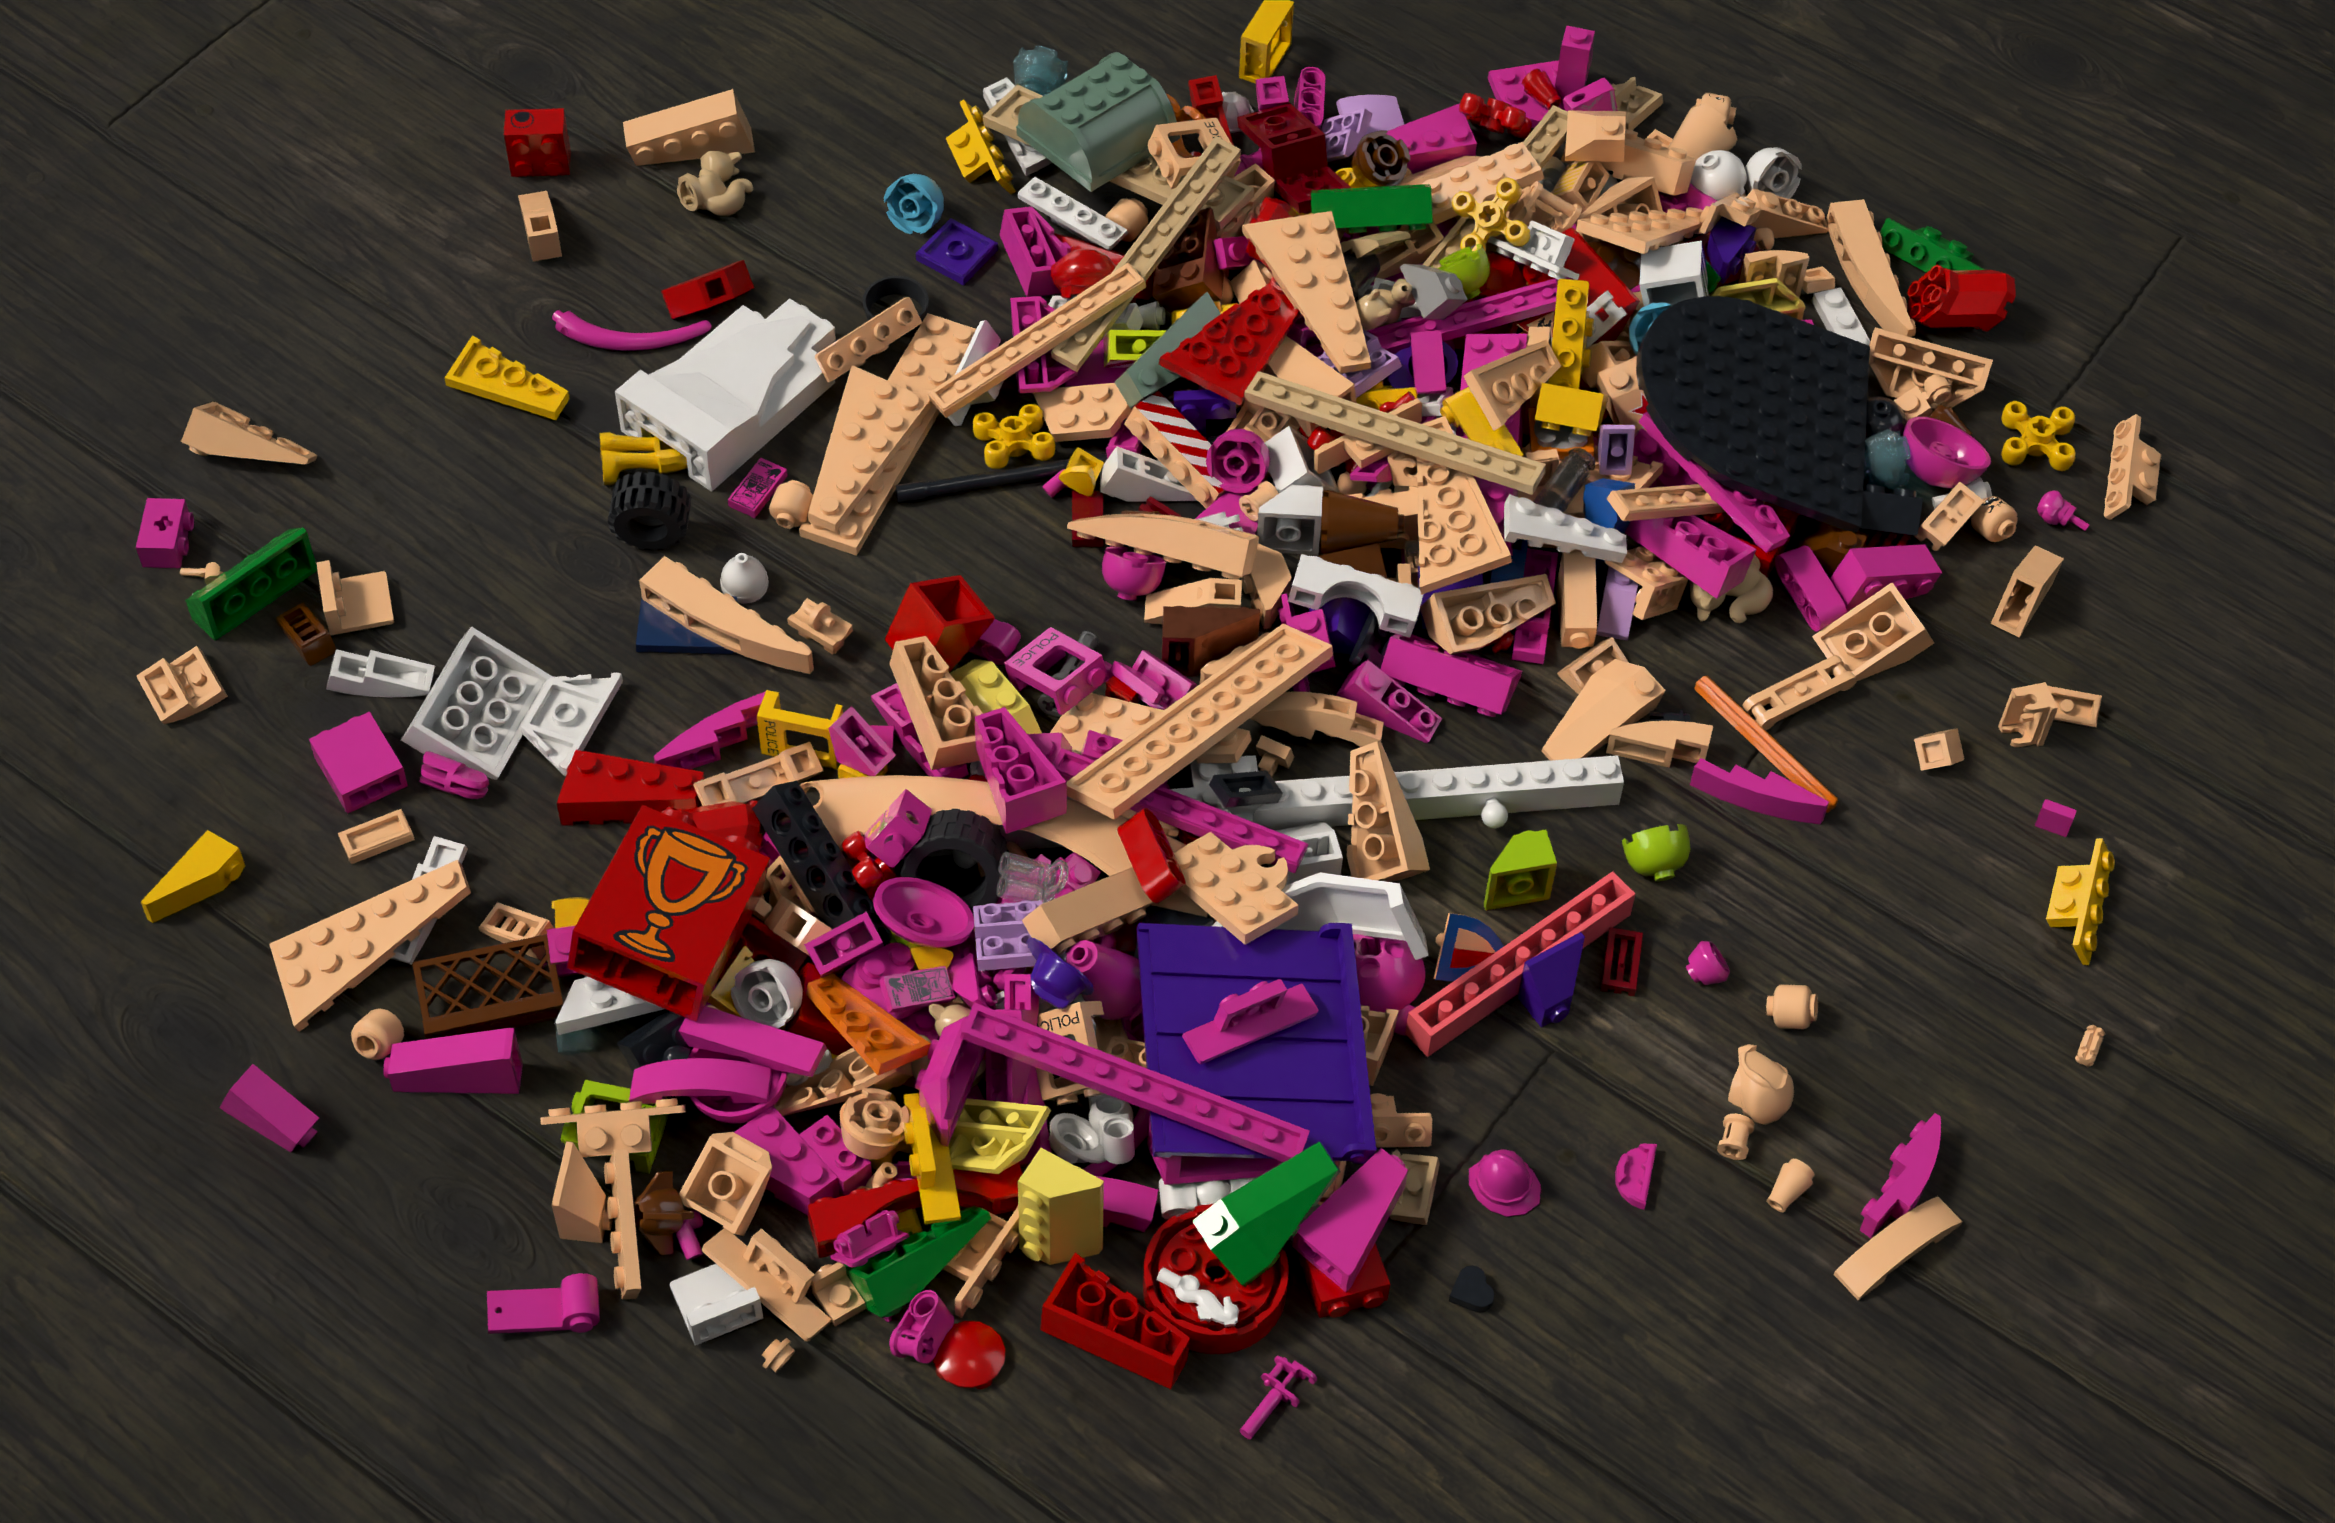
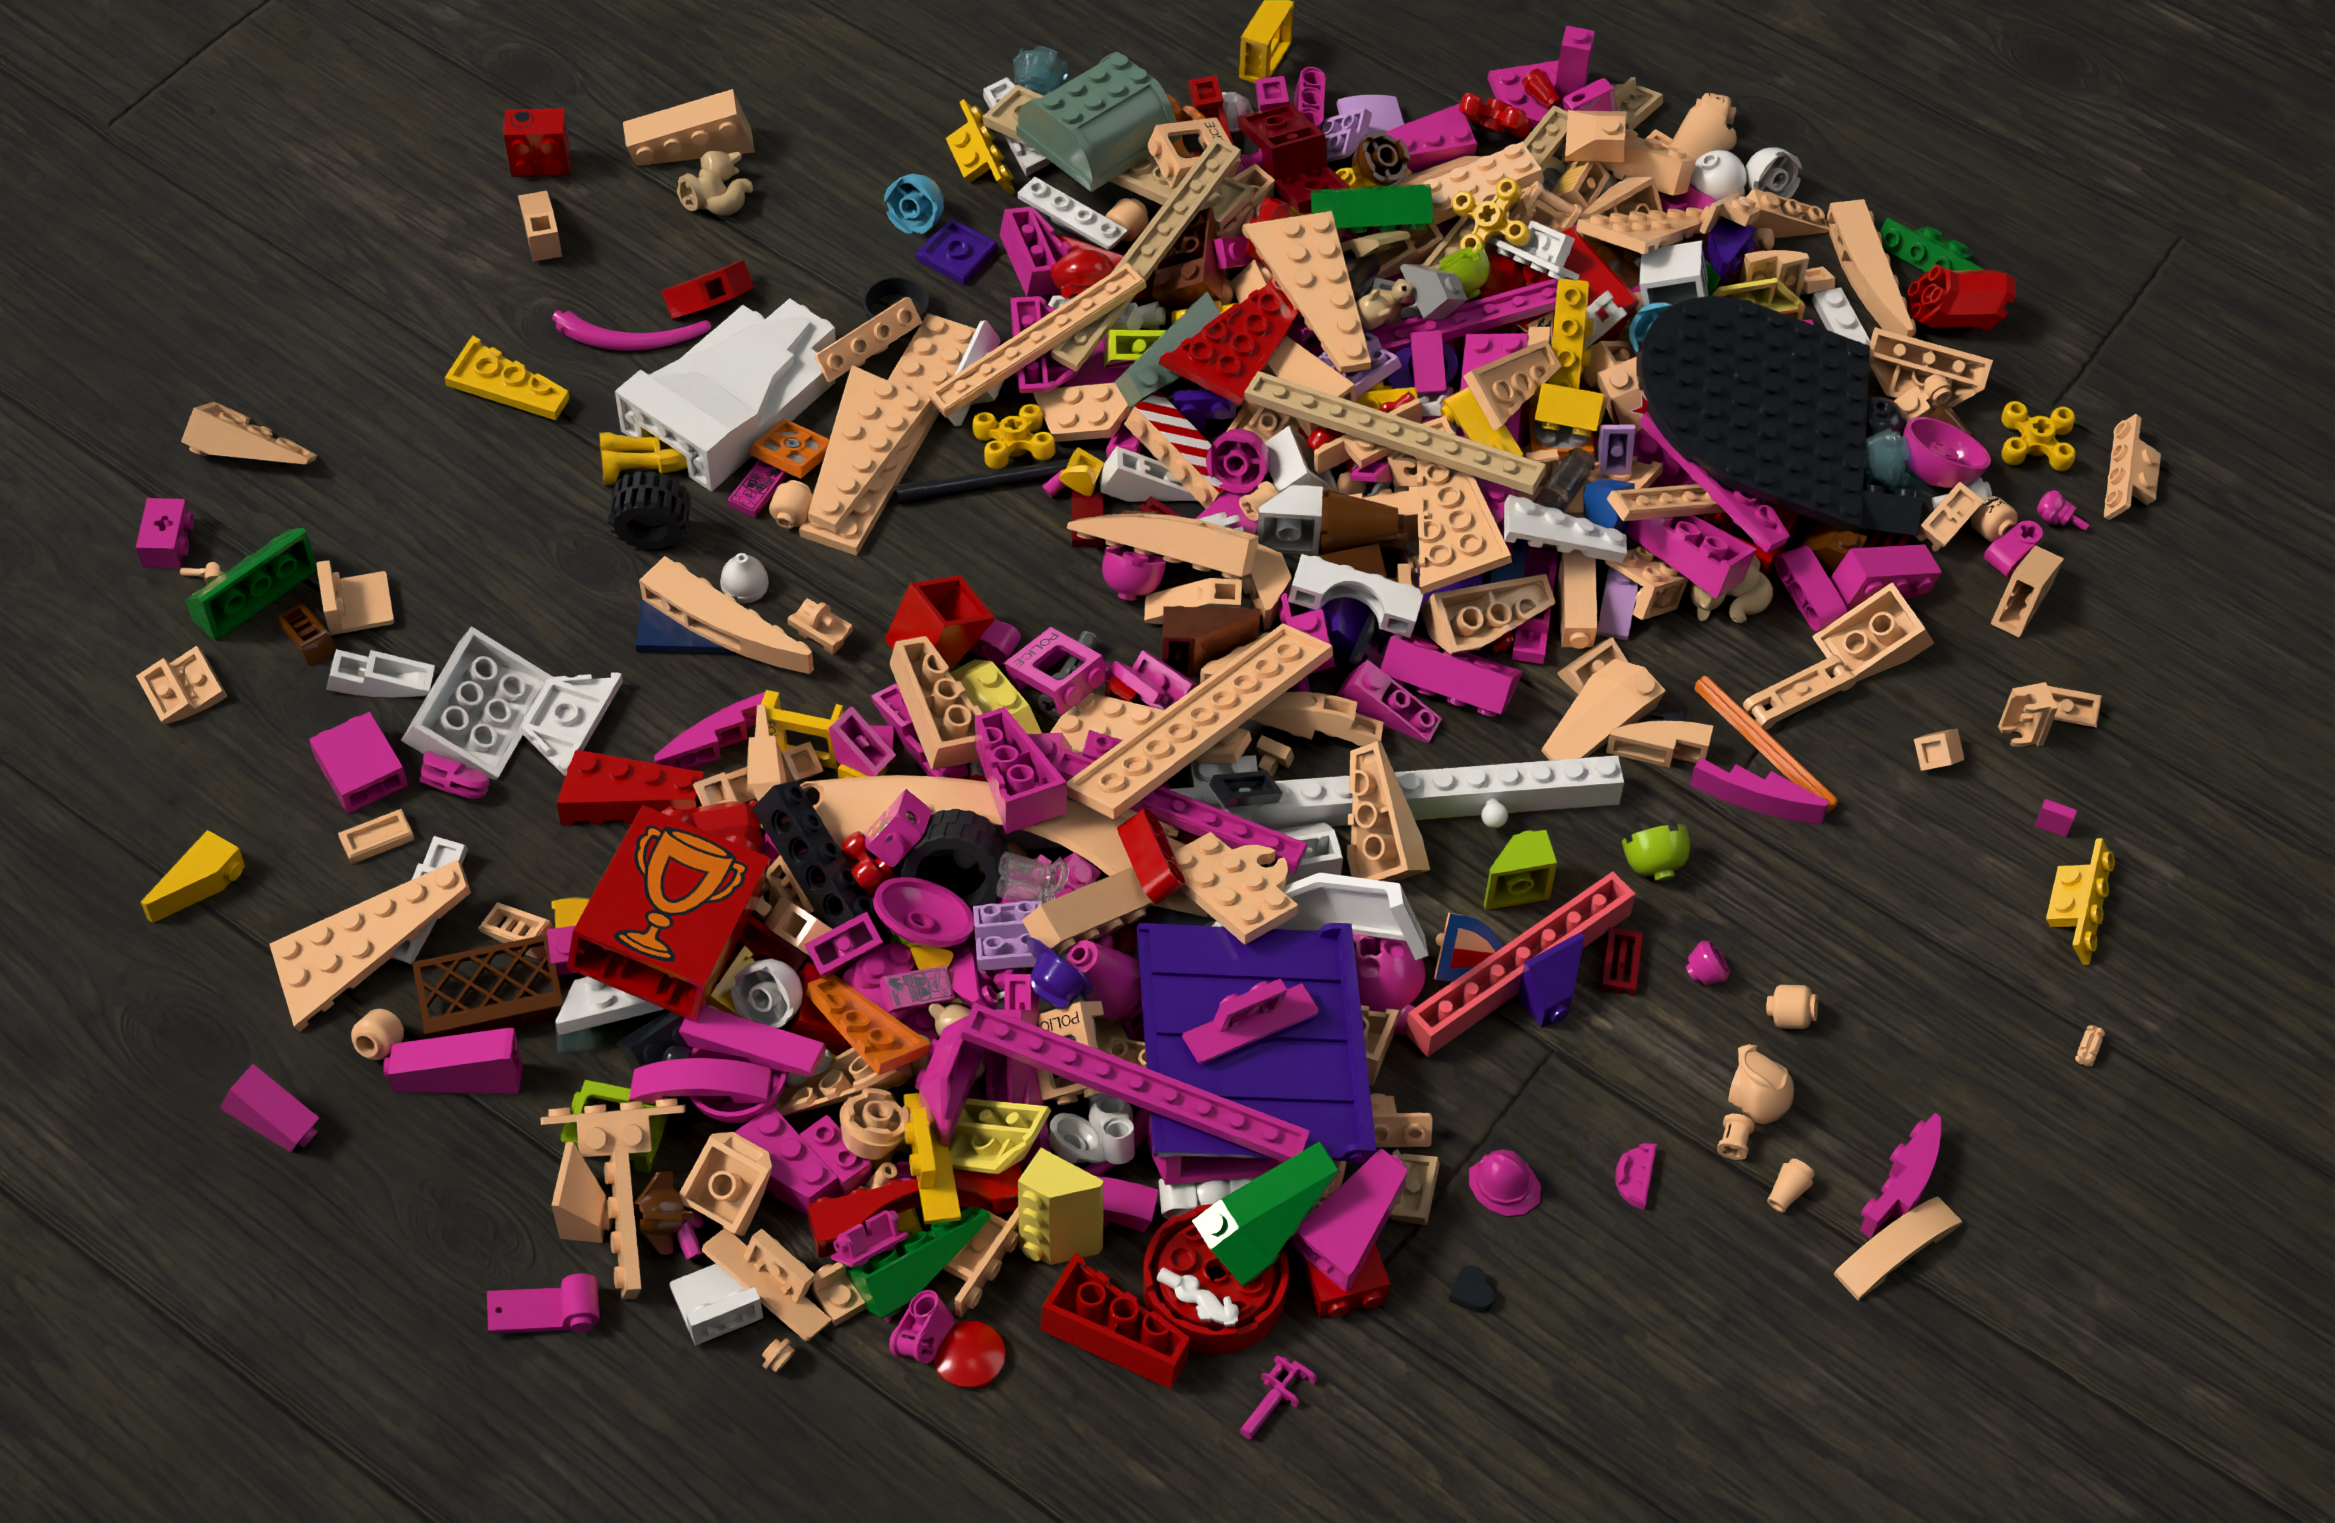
(764, 759): none -> light nougat animal
(790, 448): none -> orange piece
(2013, 547): none -> dark pink piece

